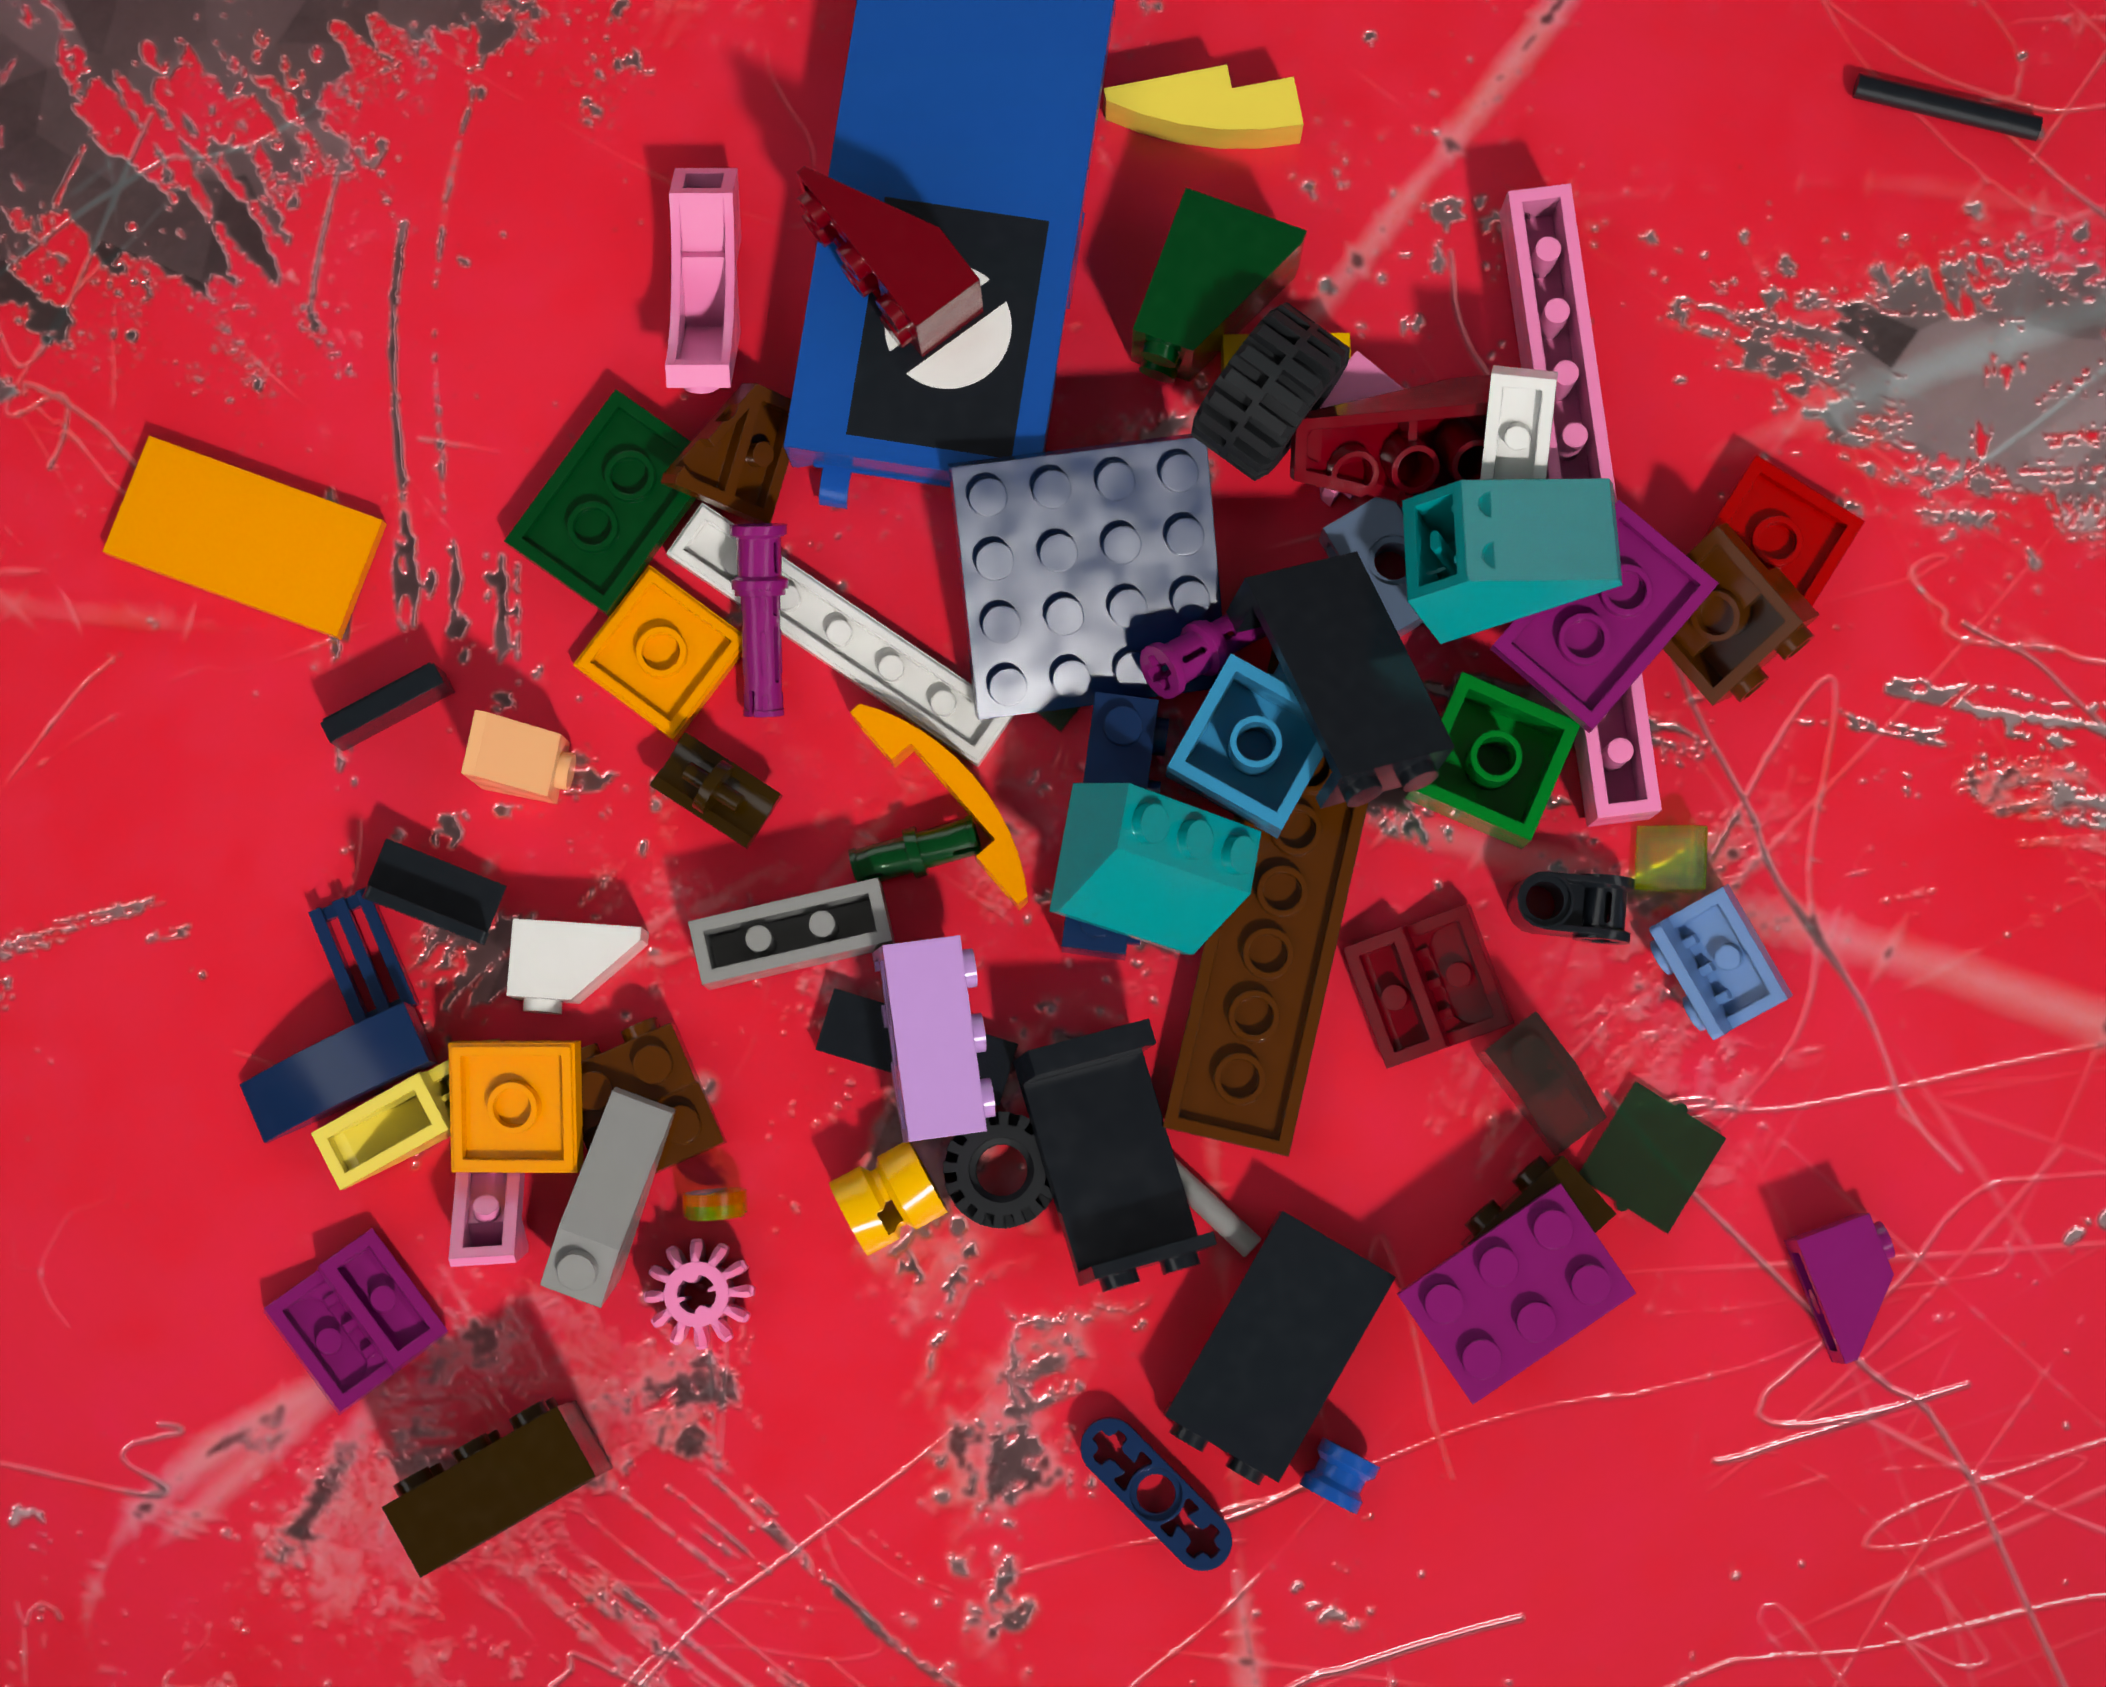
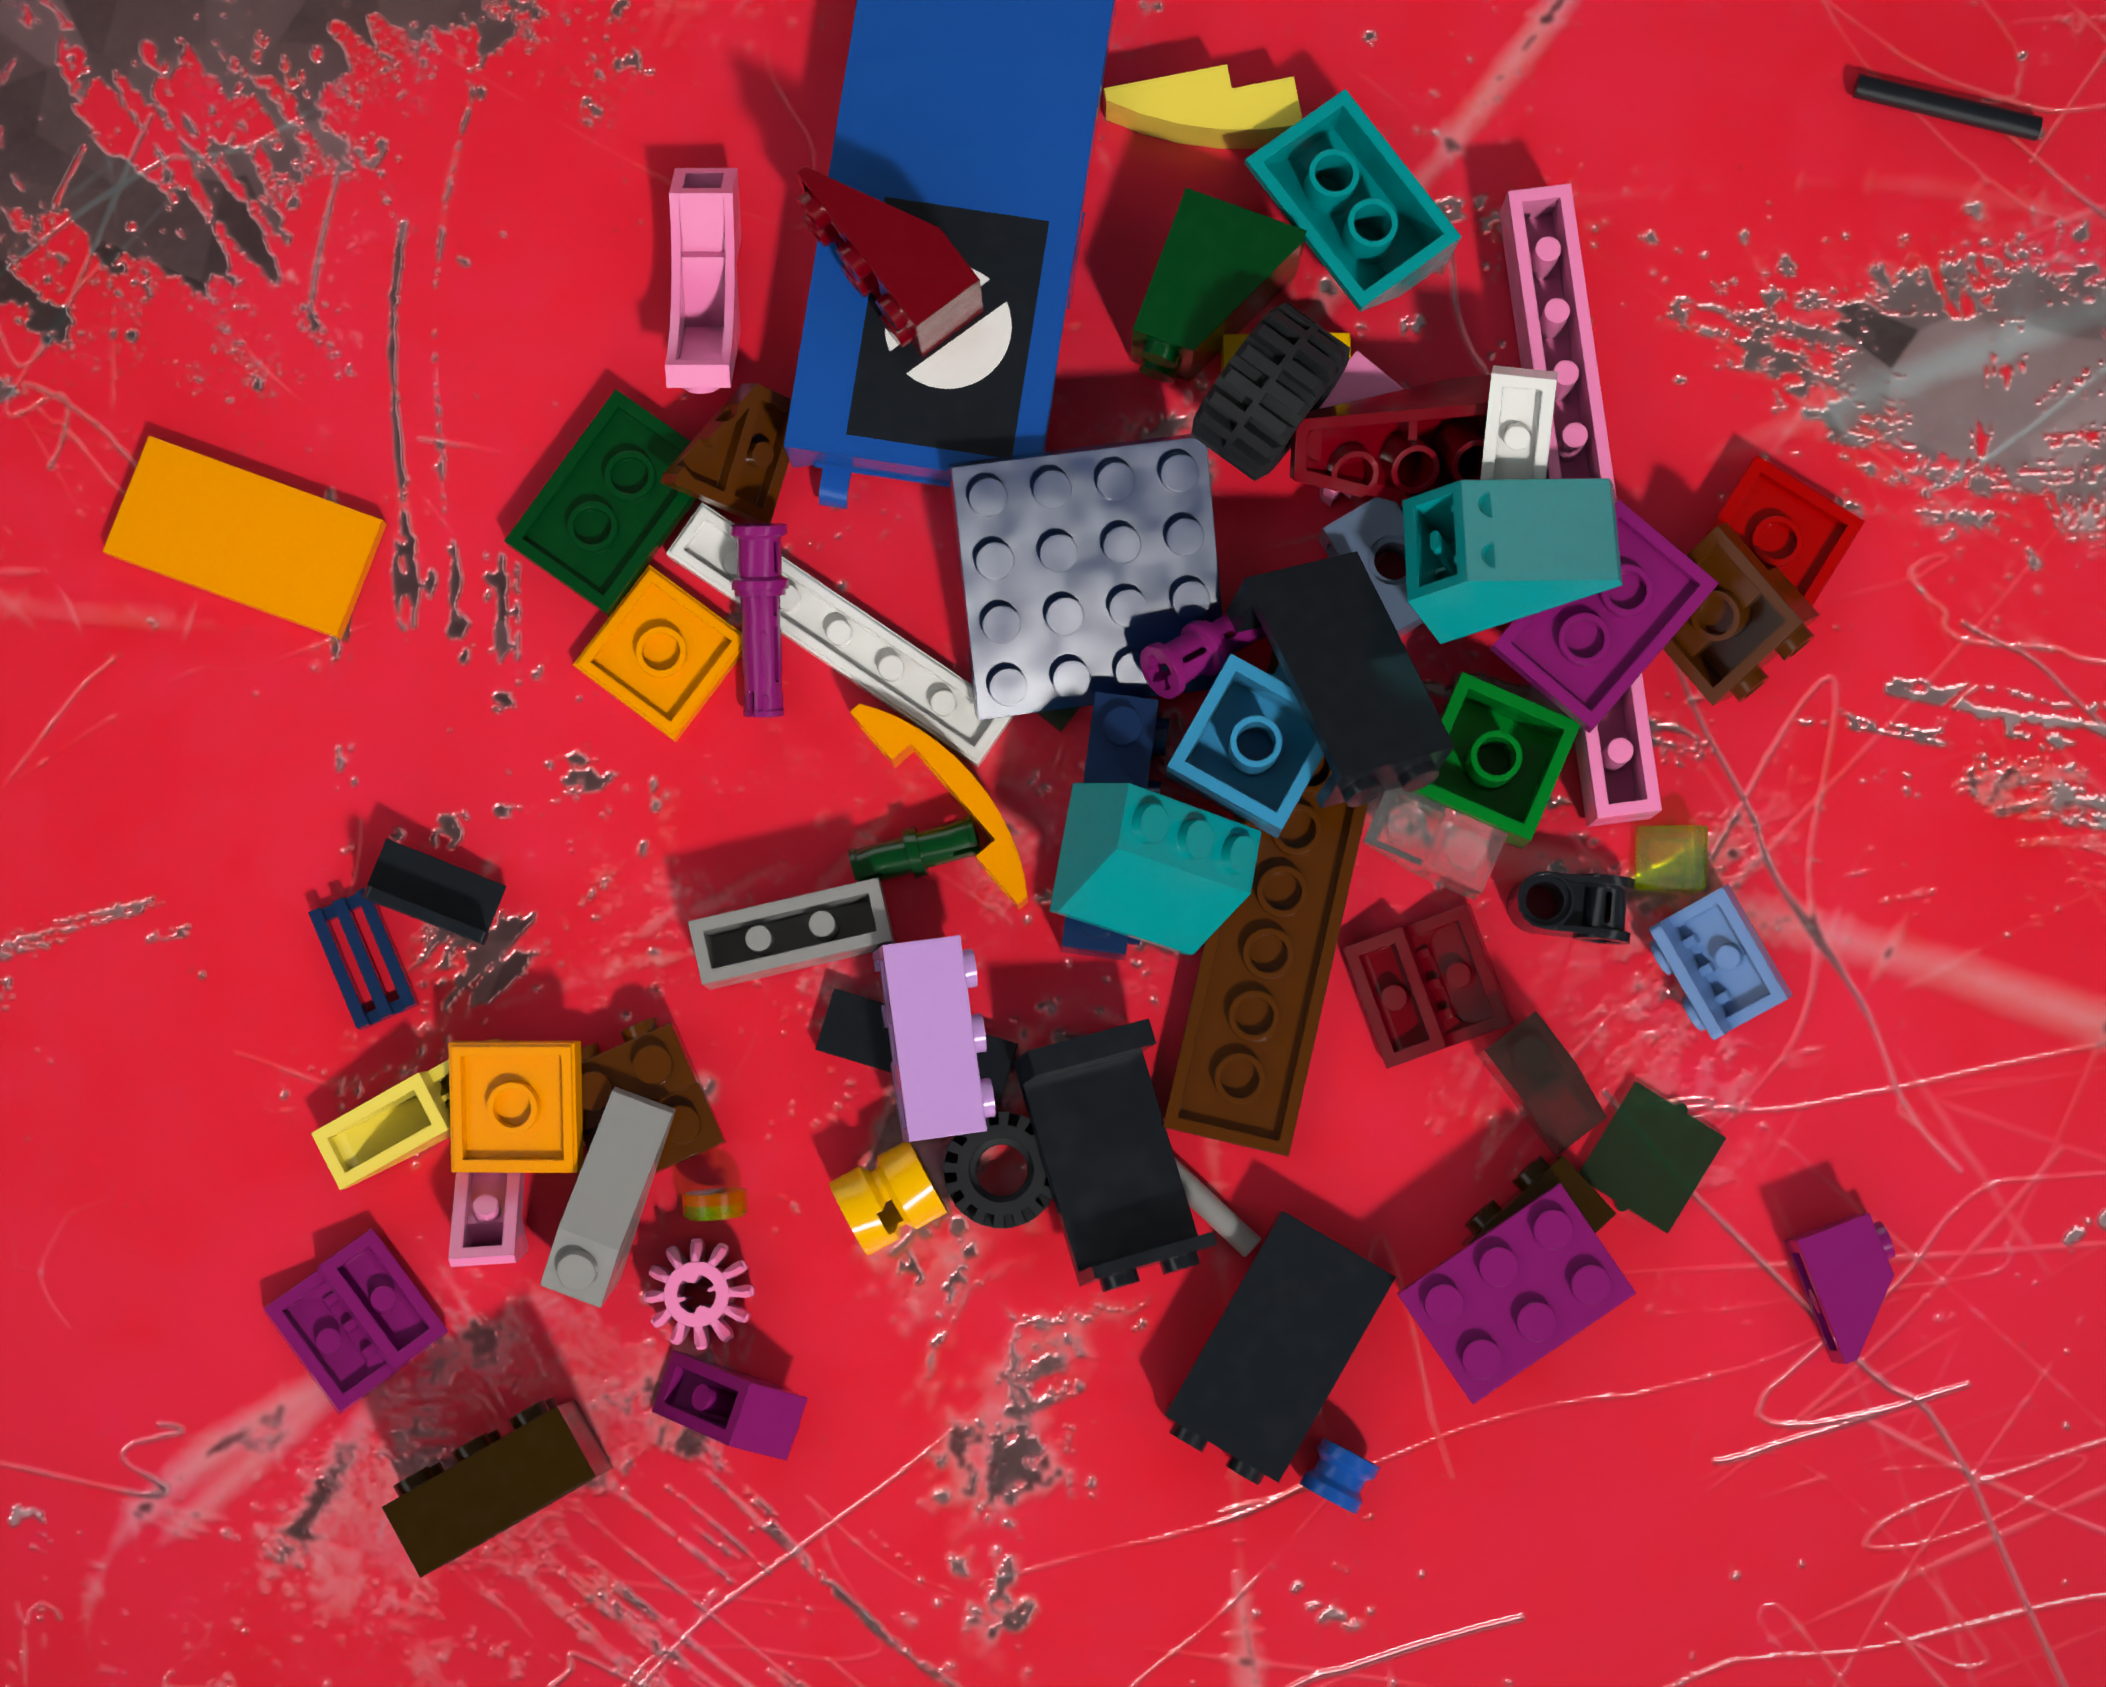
(338, 1072): dark blue slope -> none
(386, 706): black tile -> none
(517, 758): light nougat slope -> none
(566, 960): white slope -> none
(716, 790): dark brown hips -> none
(729, 1405): none -> magenta slope
(1201, 1516): dark blue beam -> none
(1356, 201): none -> teal slope
(1435, 842): none -> clear slope

